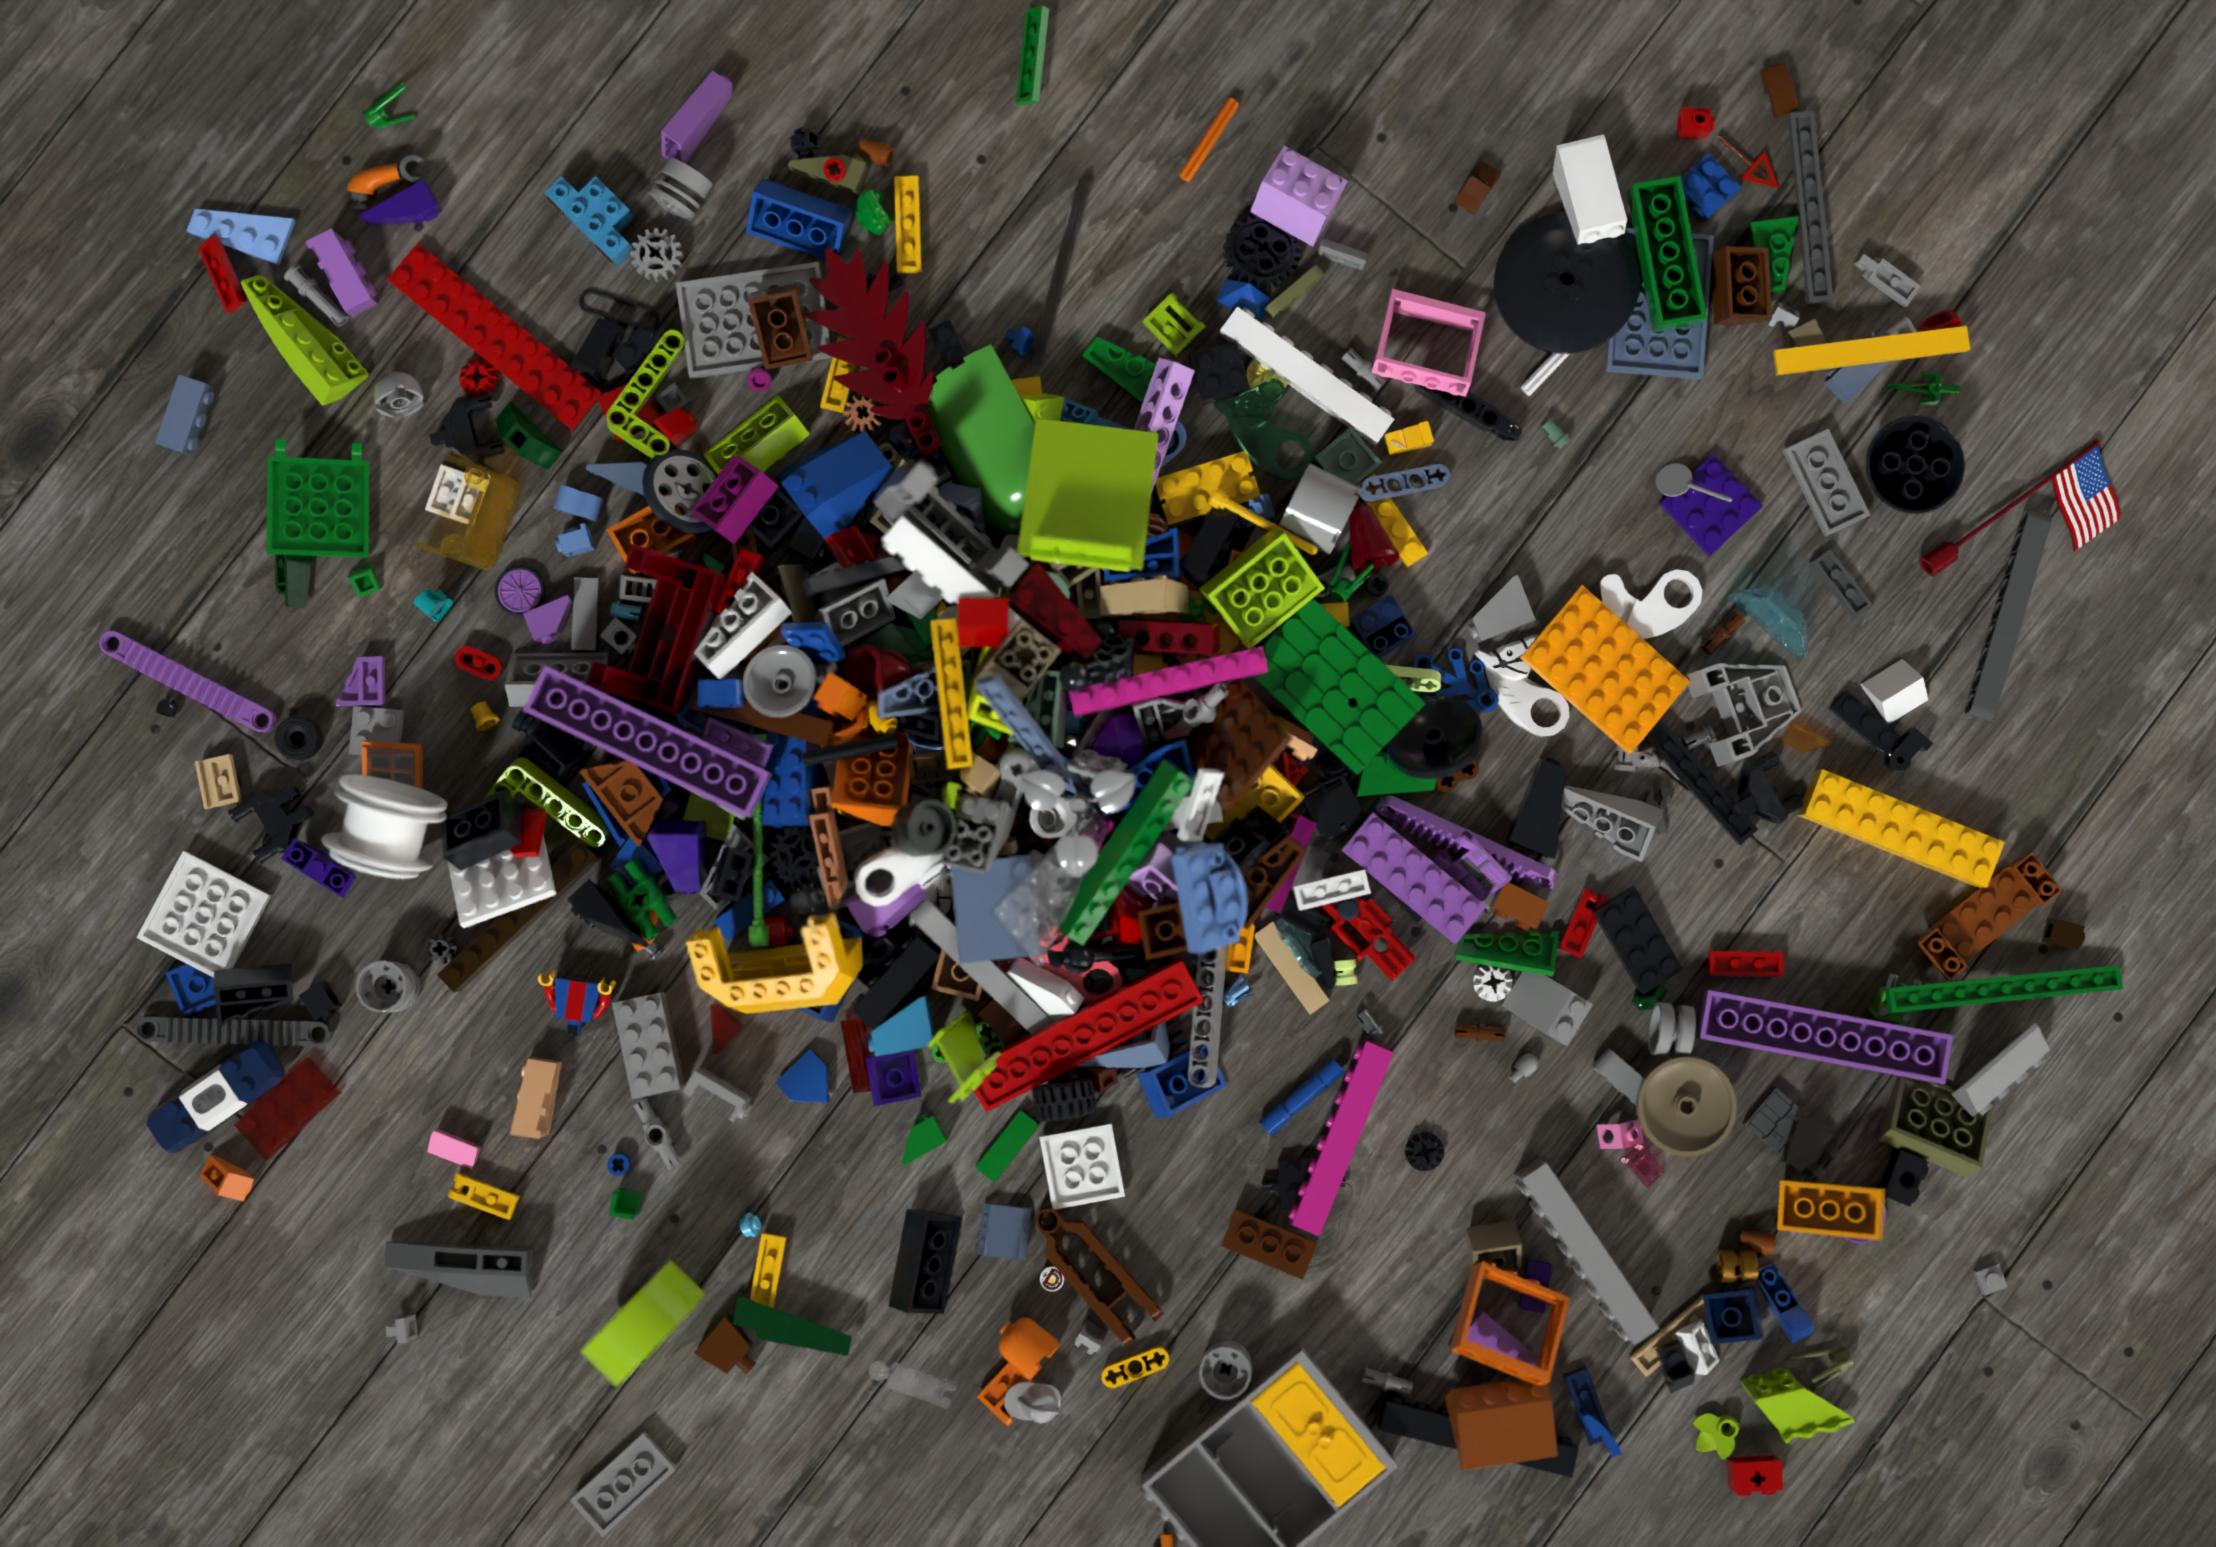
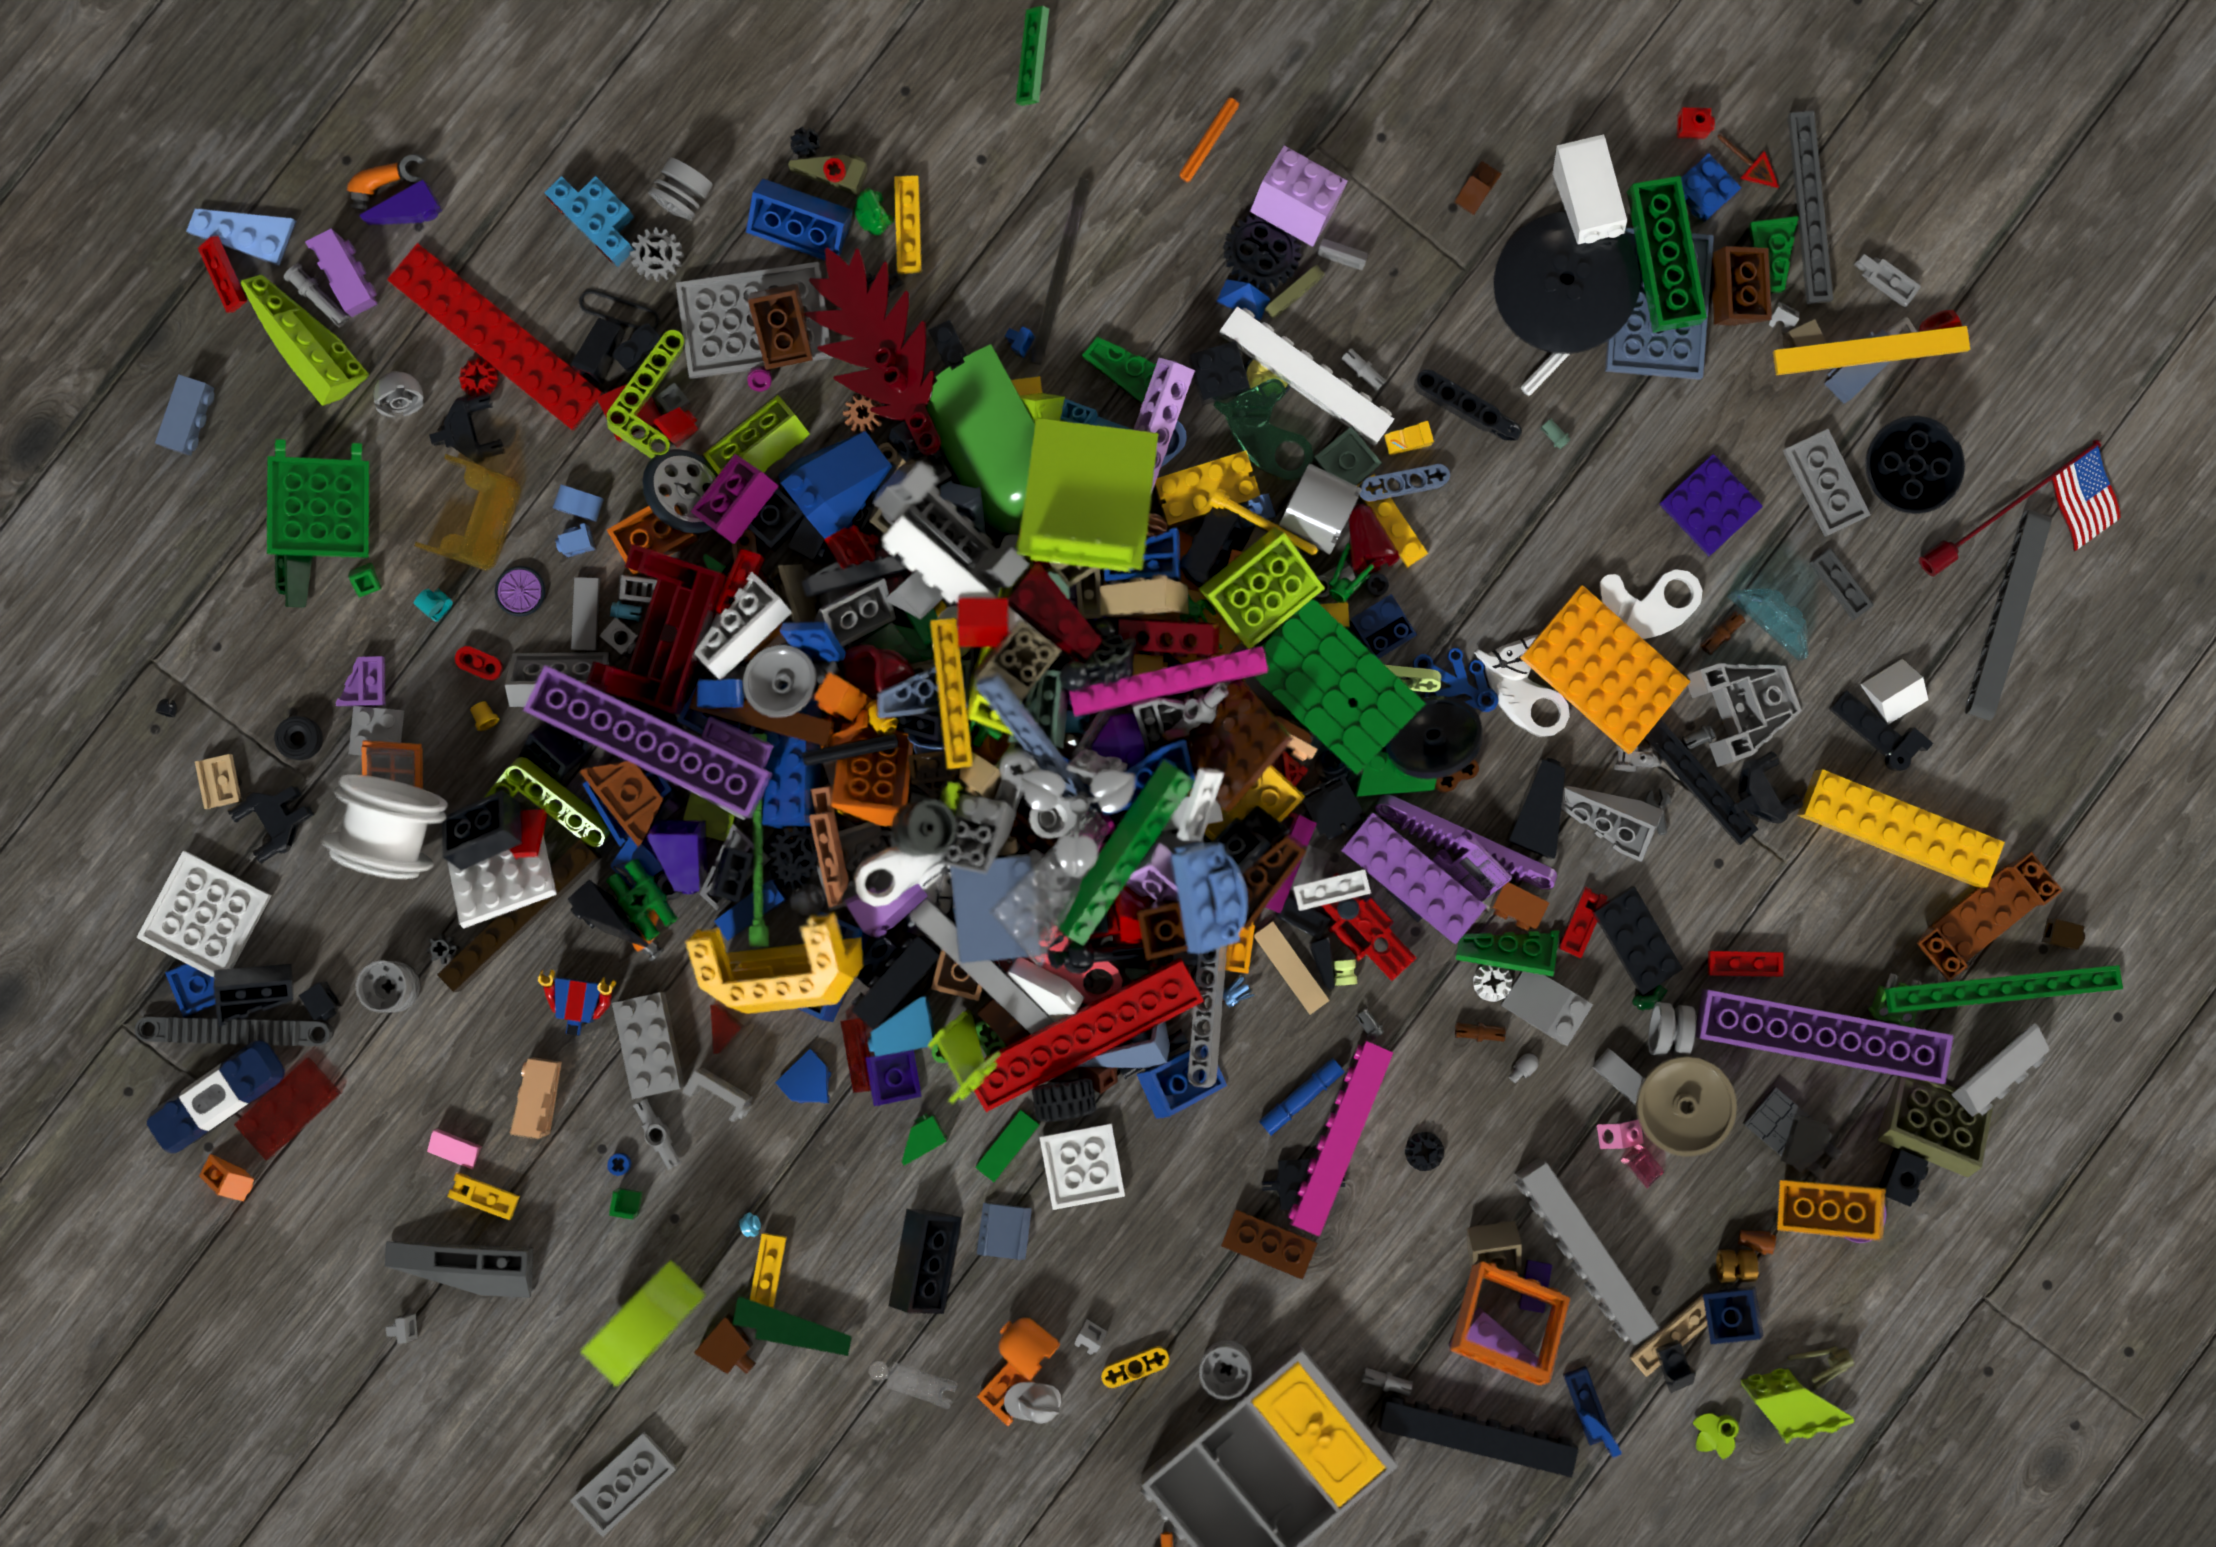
(187, 681): medium lavender gear -> none
(319, 867): dark purple slope -> none
(376, 114): green plant -> none
(451, 495): white slope -> none
(526, 437): dark green slope -> none
(526, 722): black wheel -> none
(549, 619): medium lavender slope -> none
(622, 474): sand blue slope -> none
(695, 117): medium lavender slope -> none
(778, 930): red head -> none
(836, 394): yellow plate -> none
(878, 152): dark orange cone -> none
(1051, 1279): tile -> none
(1054, 1229): reddish brown piece -> none
(1168, 330): lime plate -> none
(1297, 947): clear light blue tile -> none
(1436, 312): bright pink window -> none
(1502, 613): light grey slope -> none
(1502, 1423): dark orange slope -> none
(1677, 479): light grey piece -> none
(1697, 1347): white slope -> none
(1743, 1468): red brick -> none
(1780, 90): reddish brown slope -> none
(1784, 1303): blue slope -> none
(1803, 739): clear orange tile -> none
(1933, 388): green piece -> none
(1990, 1279): light grey plate -> none

